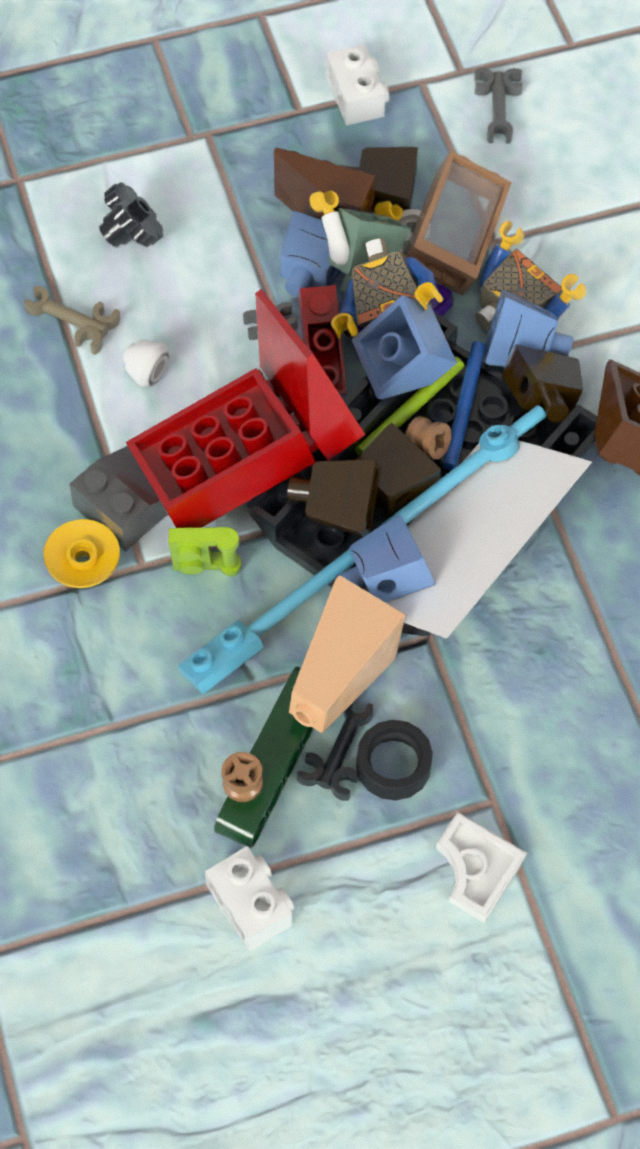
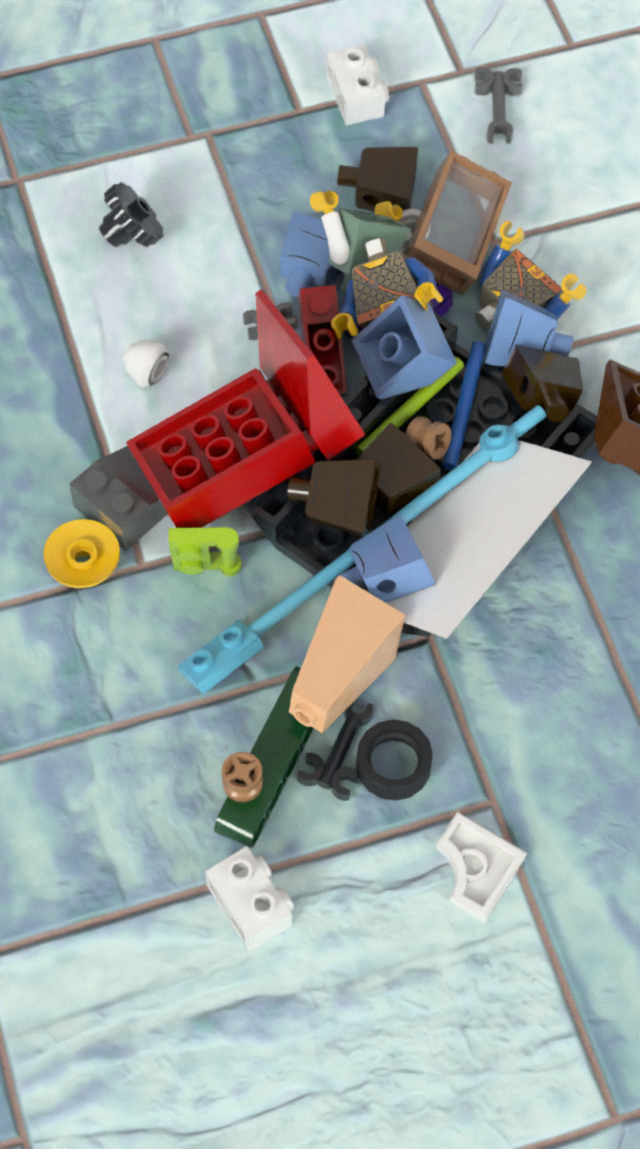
(90, 328): dark tan bar -> none
(301, 175): reddish brown slope -> none

